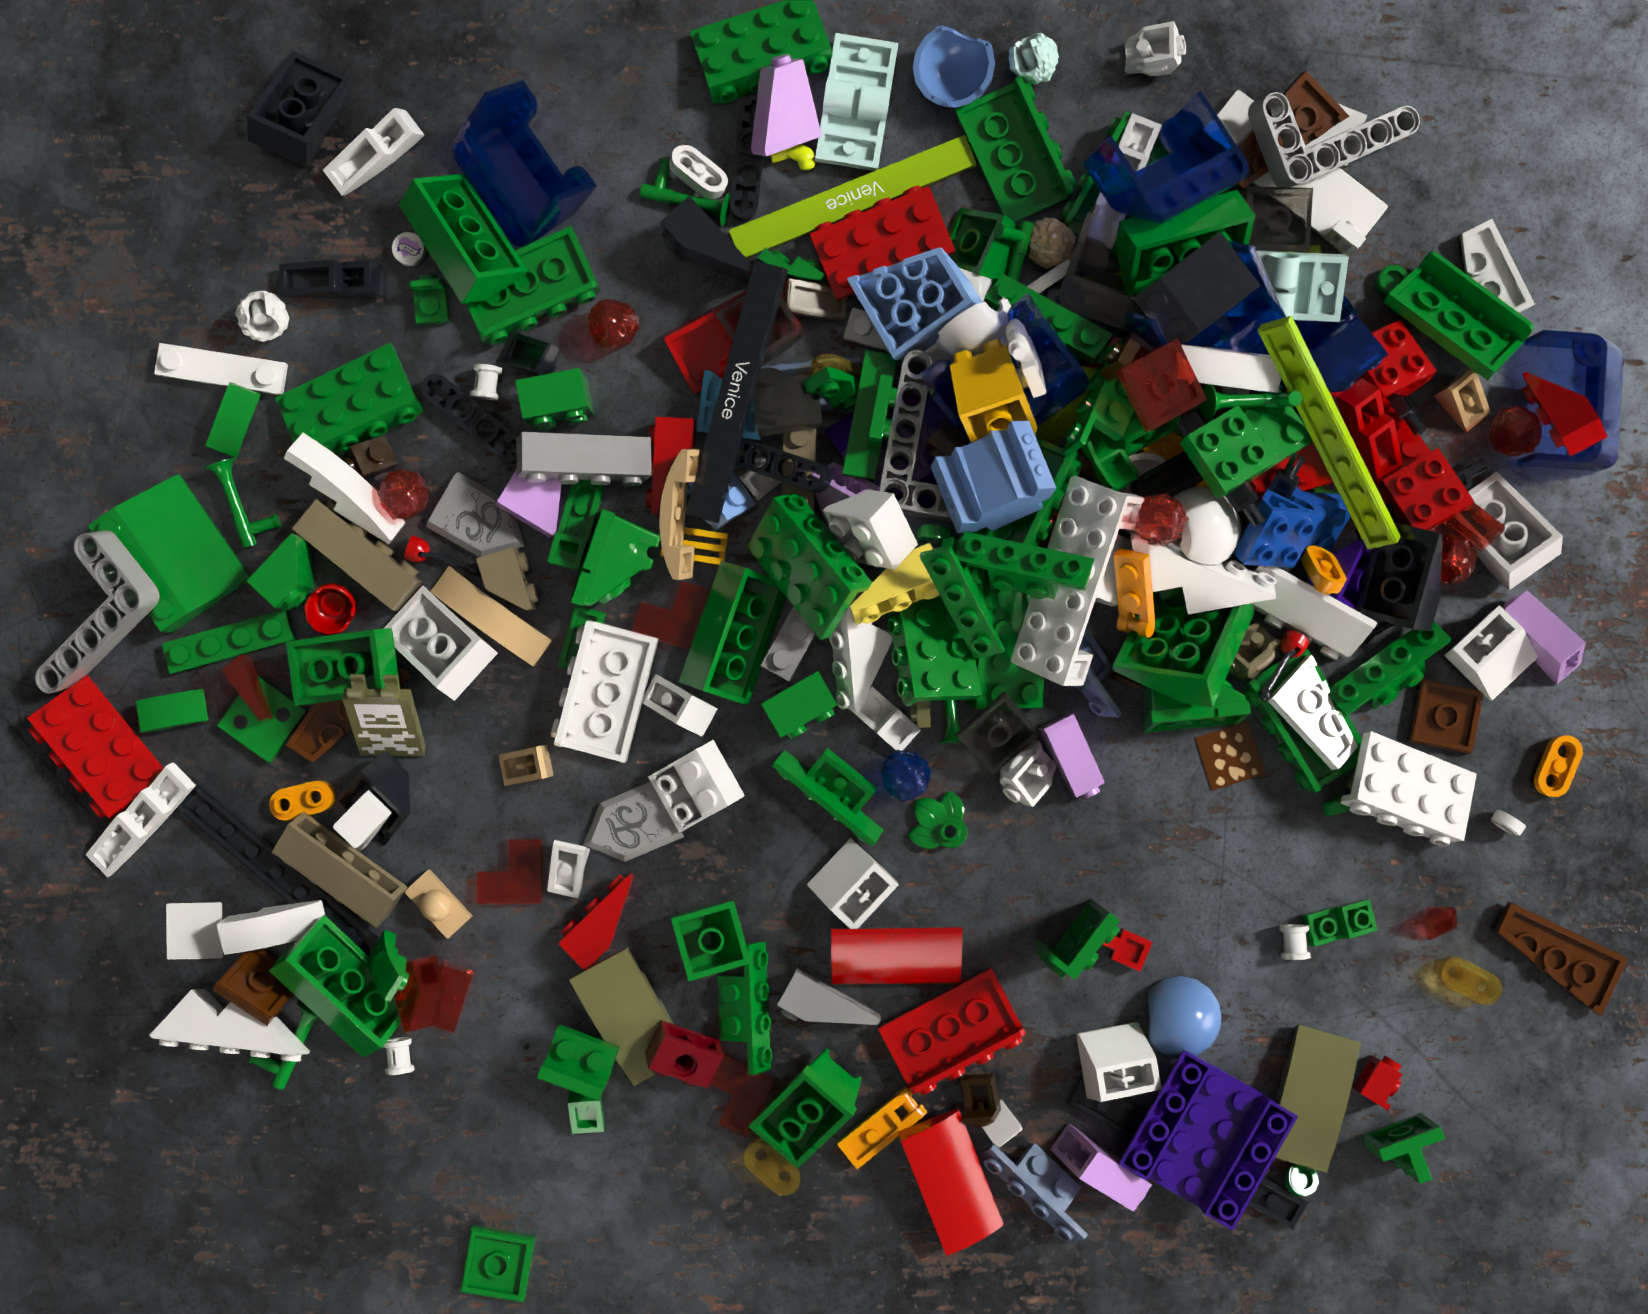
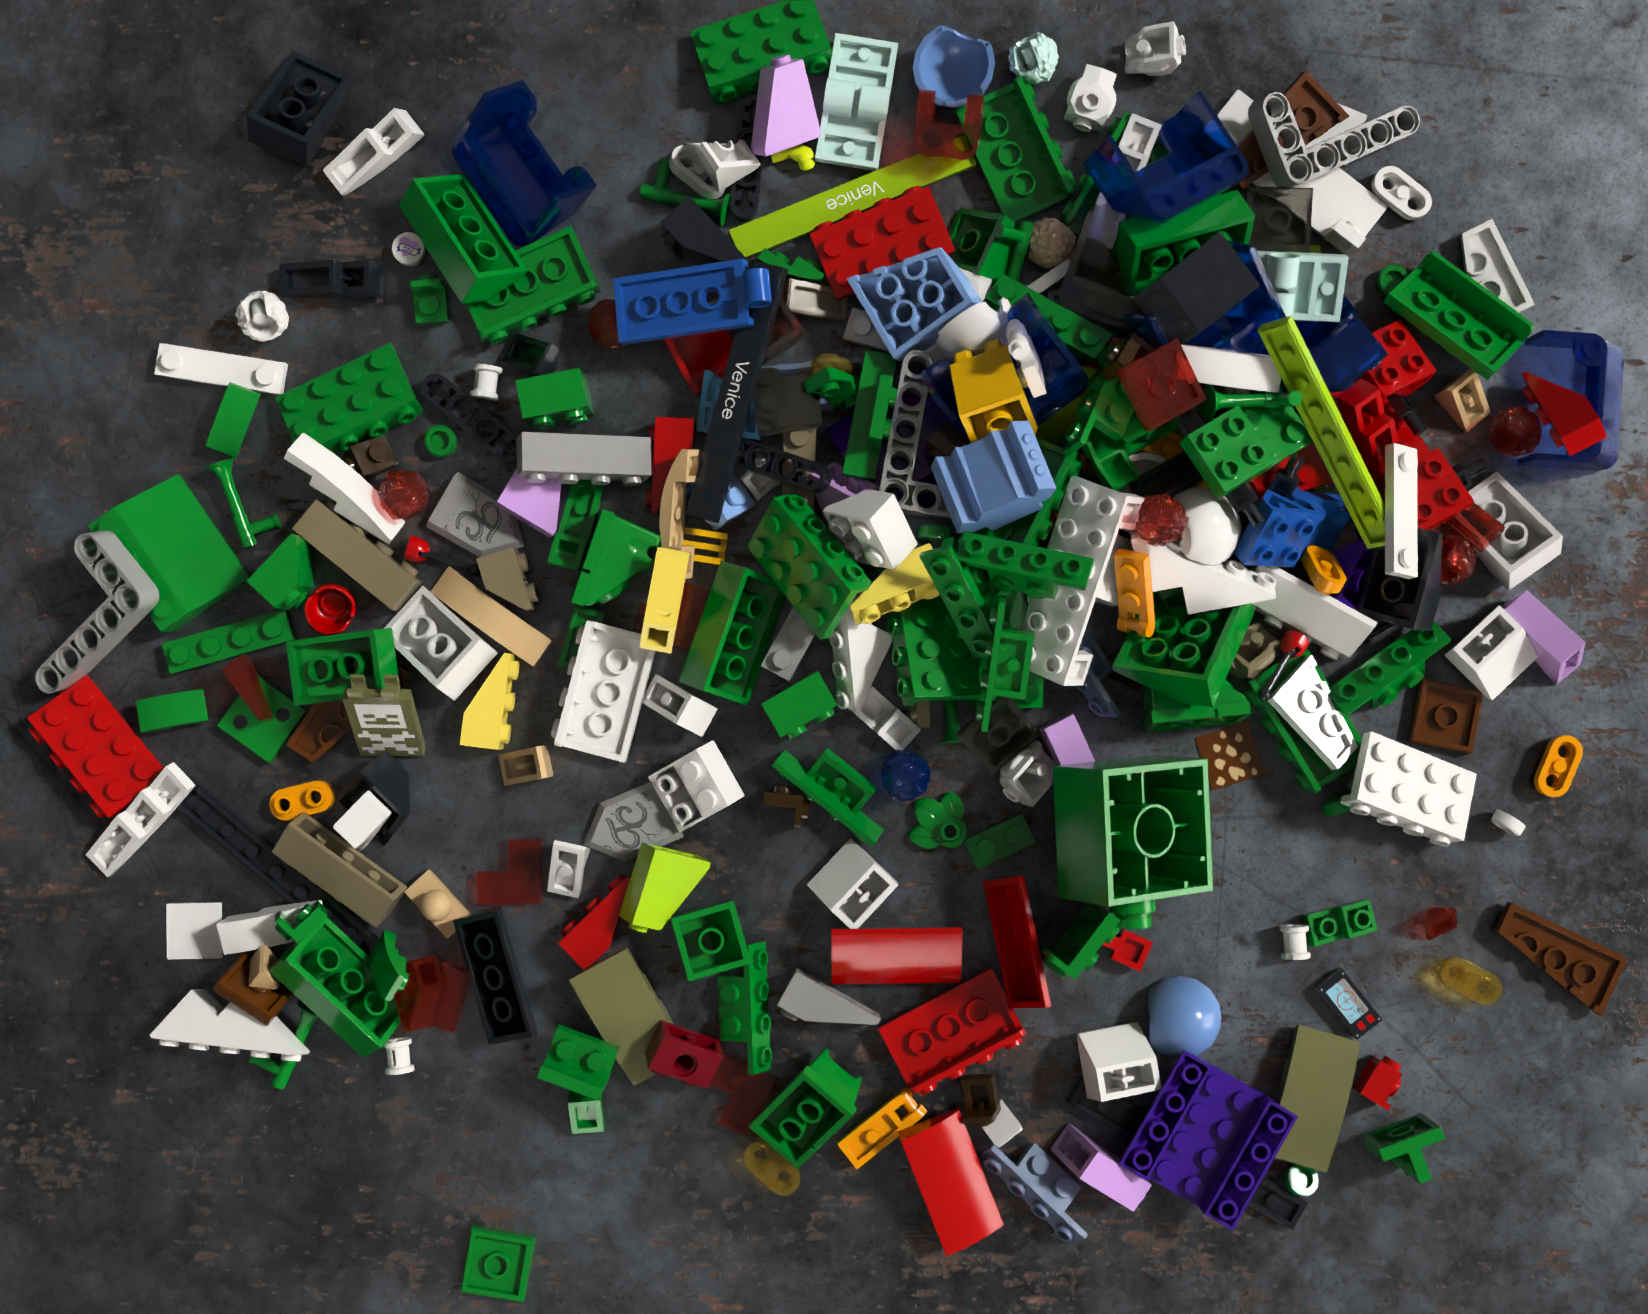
(259, 969): none -> tan slope
(307, 919): none -> green bracket
(440, 441): none -> green tile
(487, 714): none -> light yellow slope
(495, 976): none -> black slope
(660, 885): none -> lime slope
(664, 600): none -> light yellow slope
(677, 305): none -> blue hinge
(724, 162): none -> white slope
(783, 797): none -> dark brown bracket
(947, 132): none -> clear red piece
(999, 841): none -> green plate
(1008, 666): none -> green bracket
(1016, 942): none -> red slope
(1091, 99): none -> white hand
(1133, 833): none -> green brick
(1348, 1003): none -> tile
(1401, 511): none -> white plate
(1402, 190): none -> white plate

